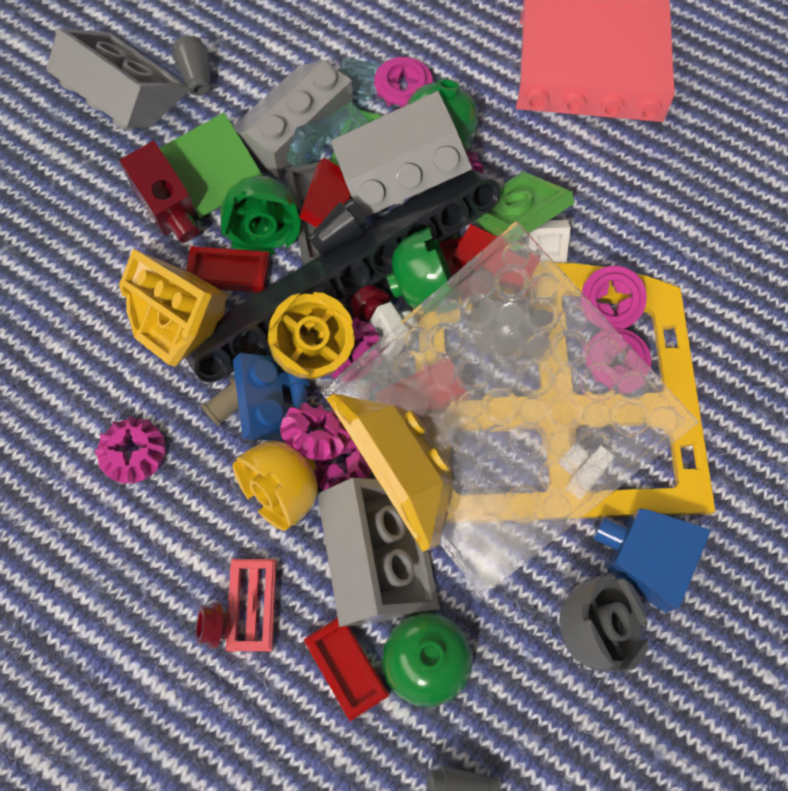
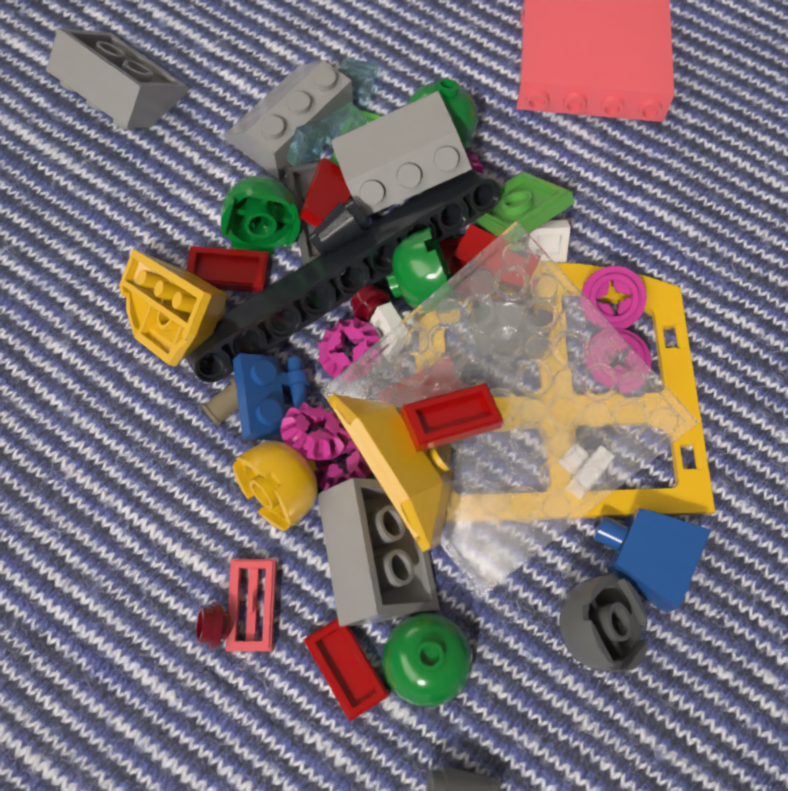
(143, 461): dark pink gear -> none
(161, 191): dark red torso -> none
(193, 64): dark grey cone -> none
(210, 162): bright green tile -> none
(310, 335): yellow cylinder -> none
(389, 76): dark pink gear -> none
(451, 417): none -> red tile

